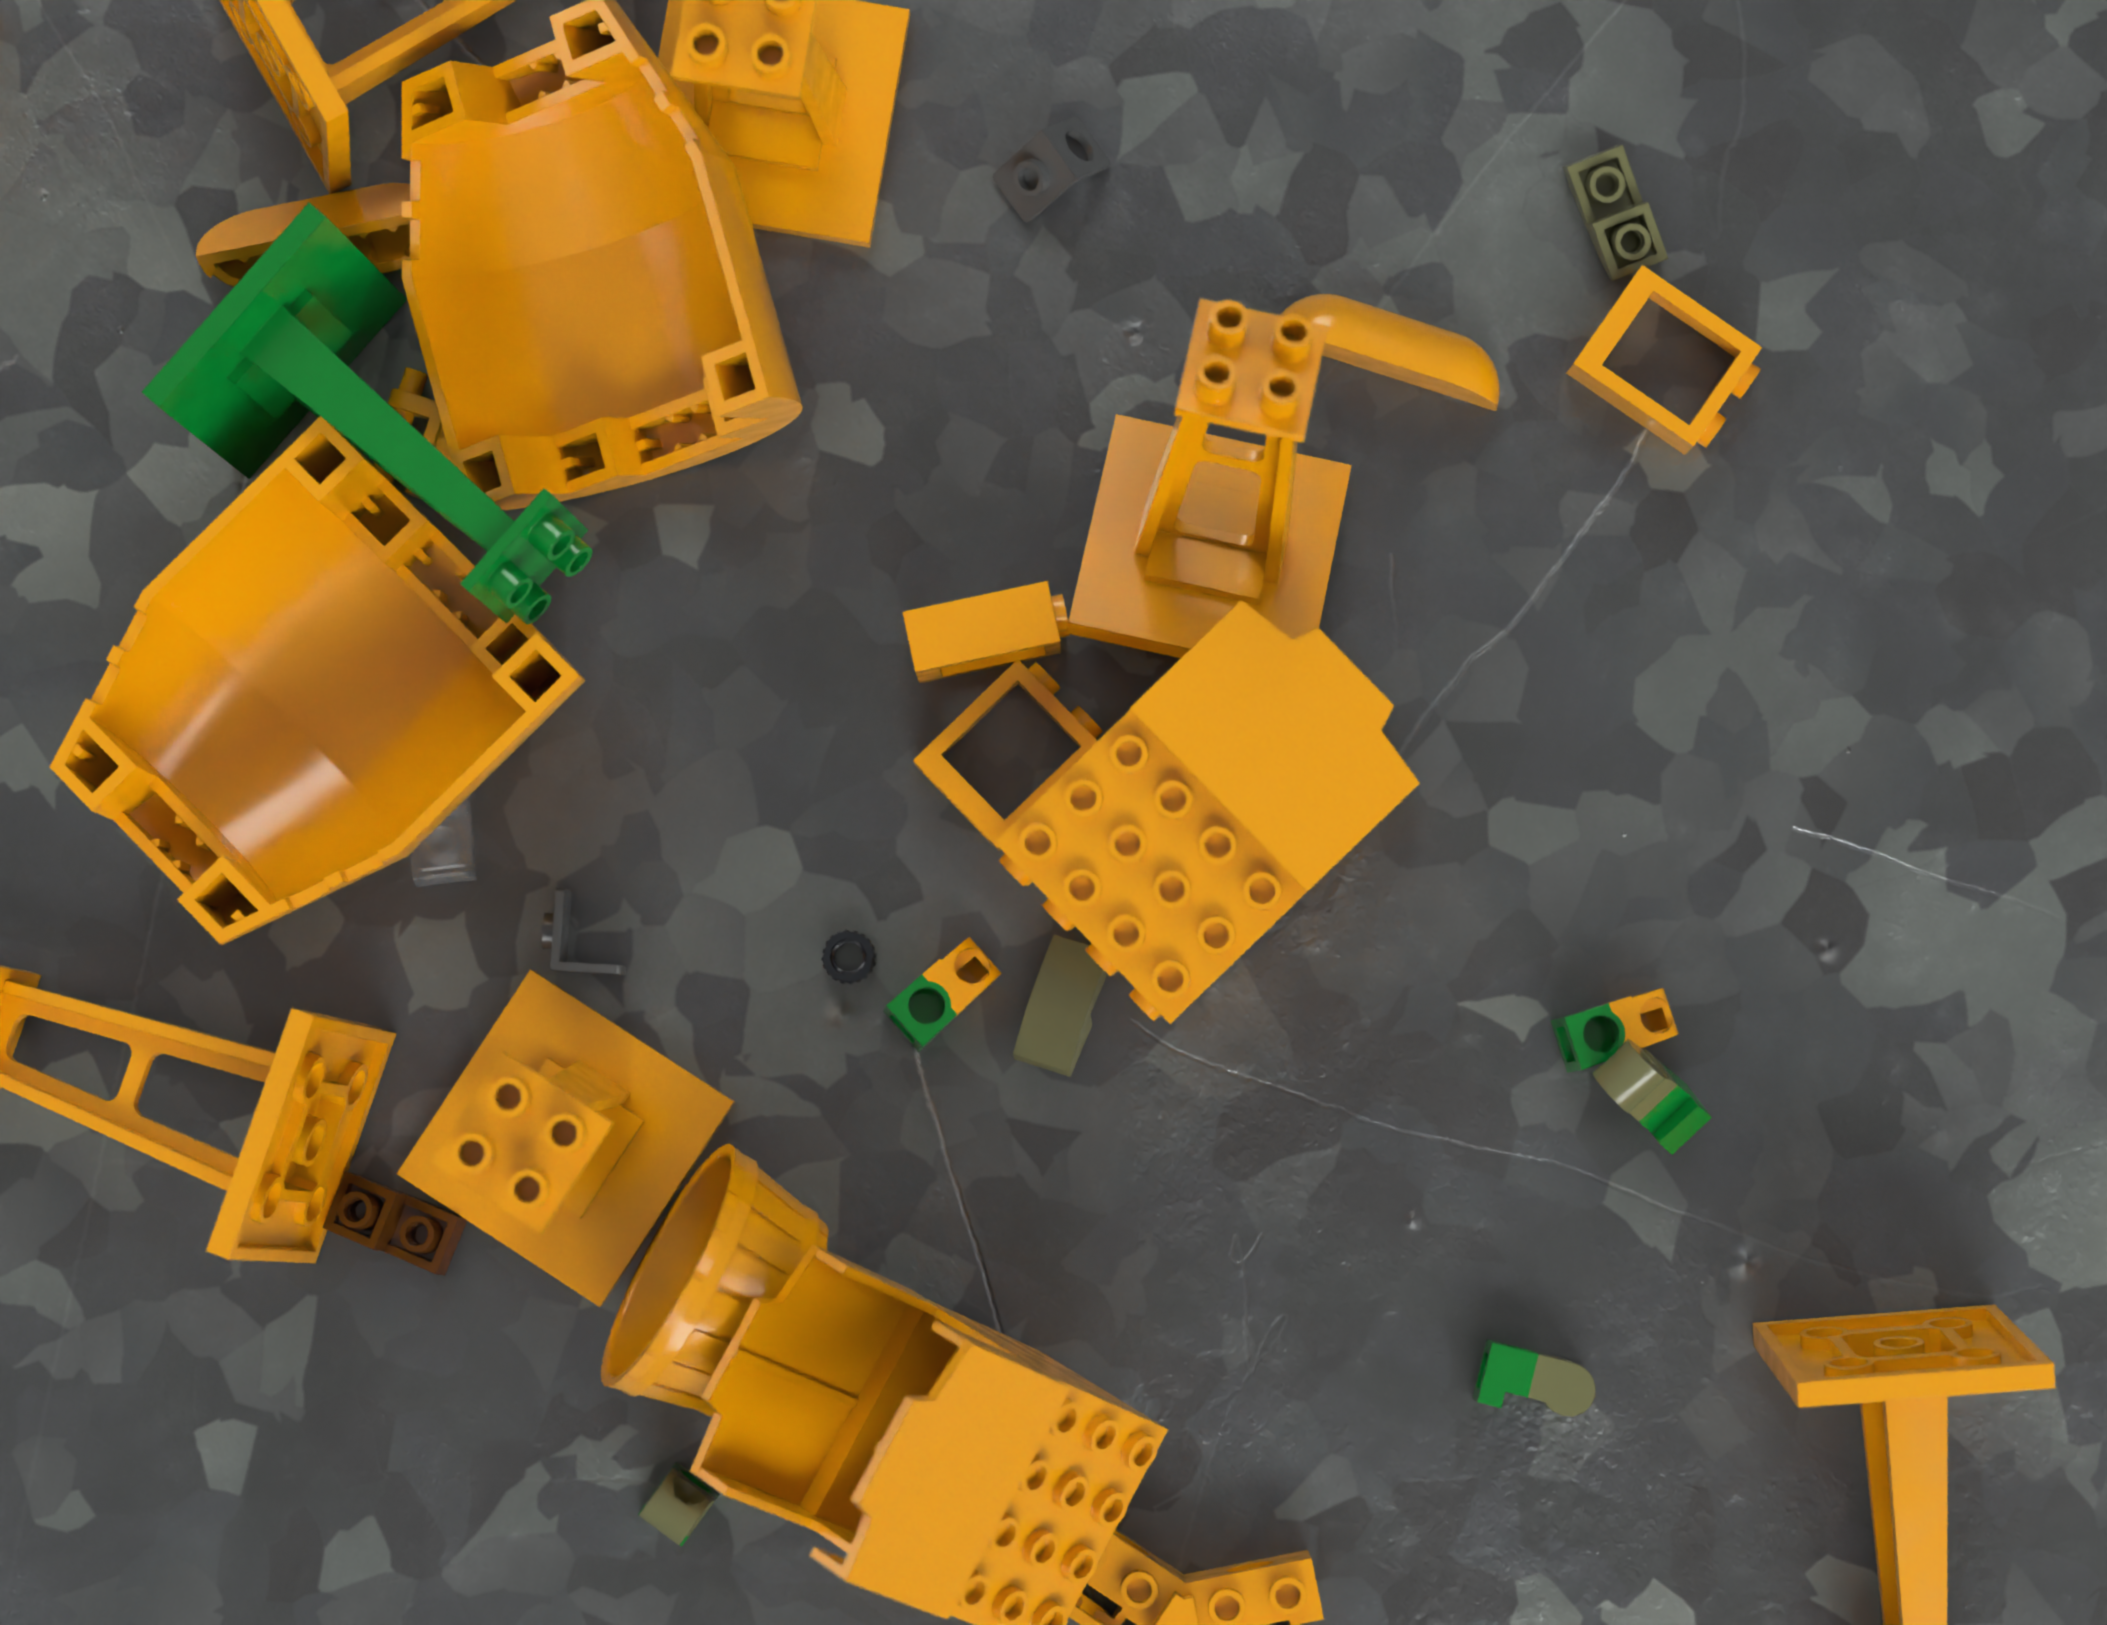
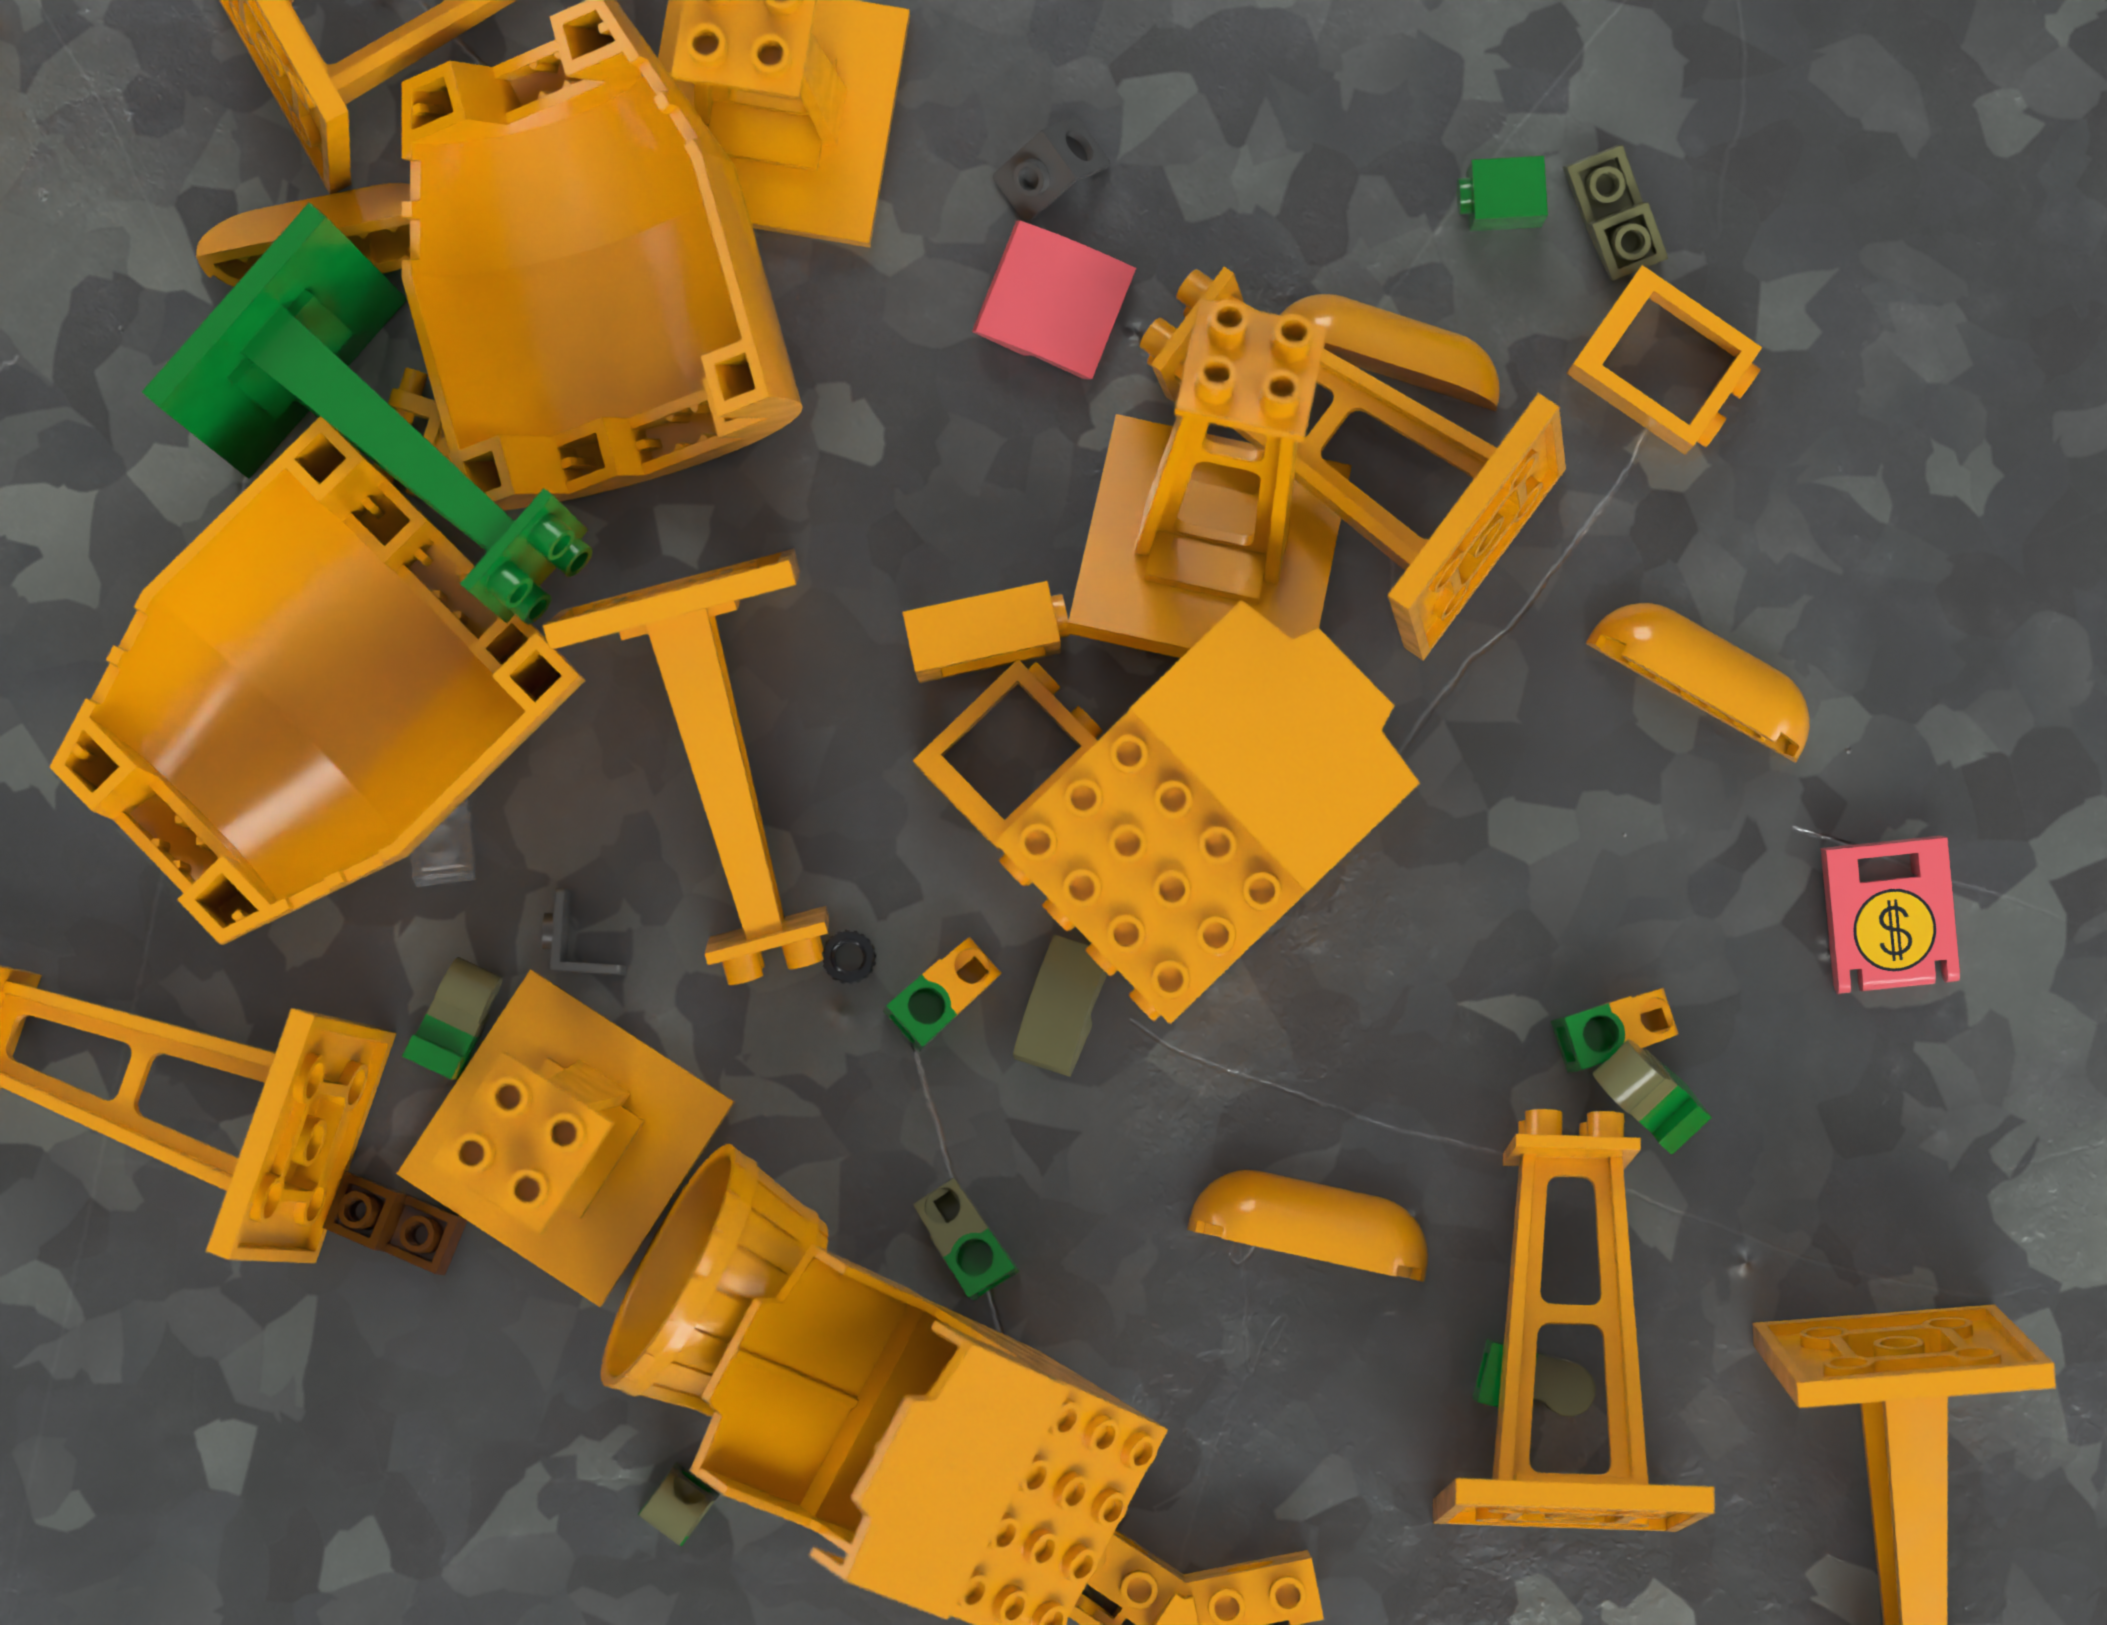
(454, 1019): none -> leg
(697, 680): none -> light orange piece
(965, 1239): none -> leg
(1054, 299): none -> coral slope
(1312, 1222): none -> light orange brick
(1477, 530): none -> light orange piece
(1504, 193): none -> green brick
(1562, 1500): none -> light orange piece
(1707, 673): none -> light orange brick
(1890, 925): none -> coral container

